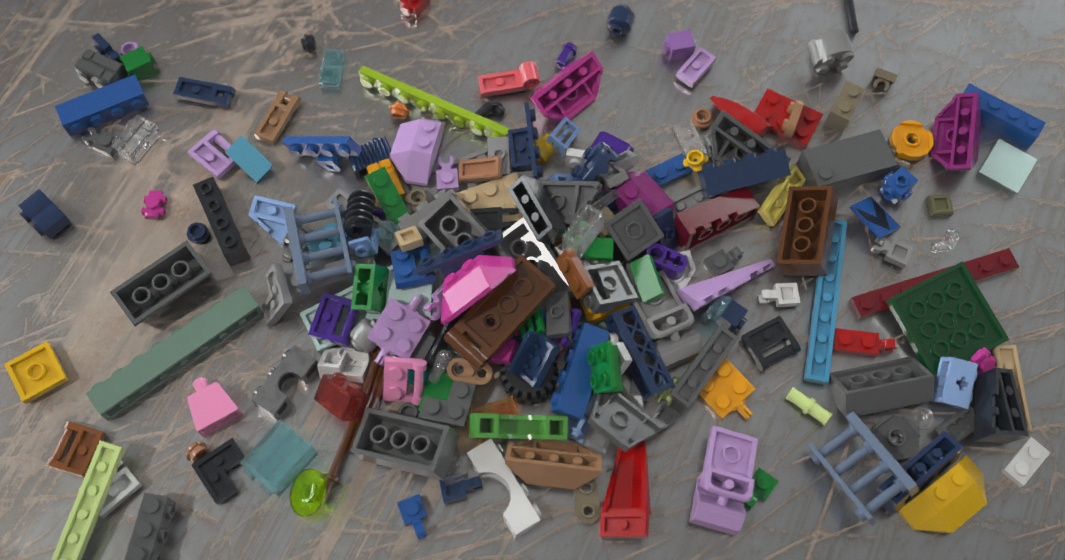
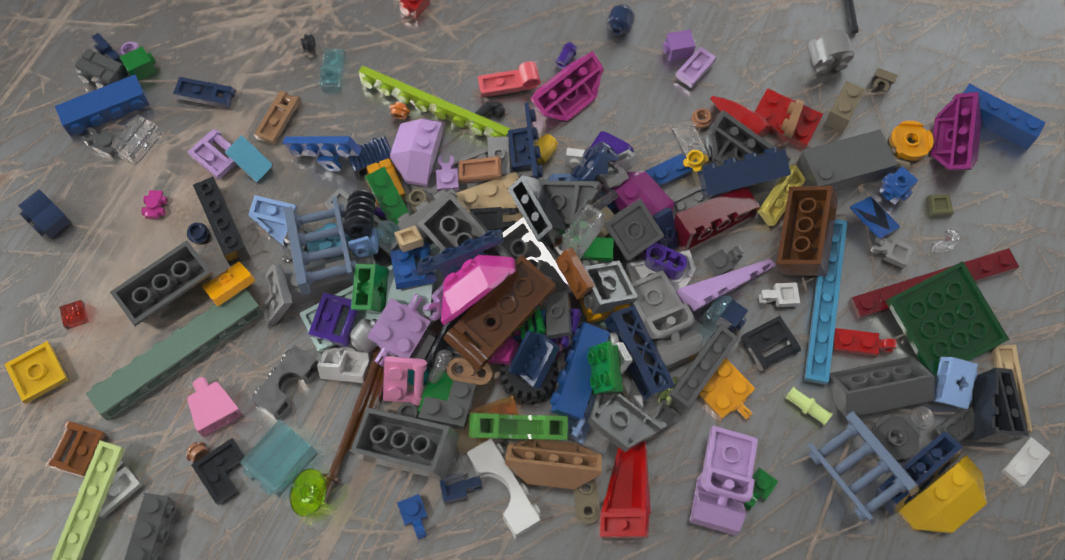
(73, 314): none -> clear red tile
(228, 283): none -> light orange plate
(341, 397): clear red brick -> none
(557, 142): medium blue tile -> none
(647, 279): tile -> none
(984, 360): dark pink piece -> none
(1007, 166): light aqua slope -> none

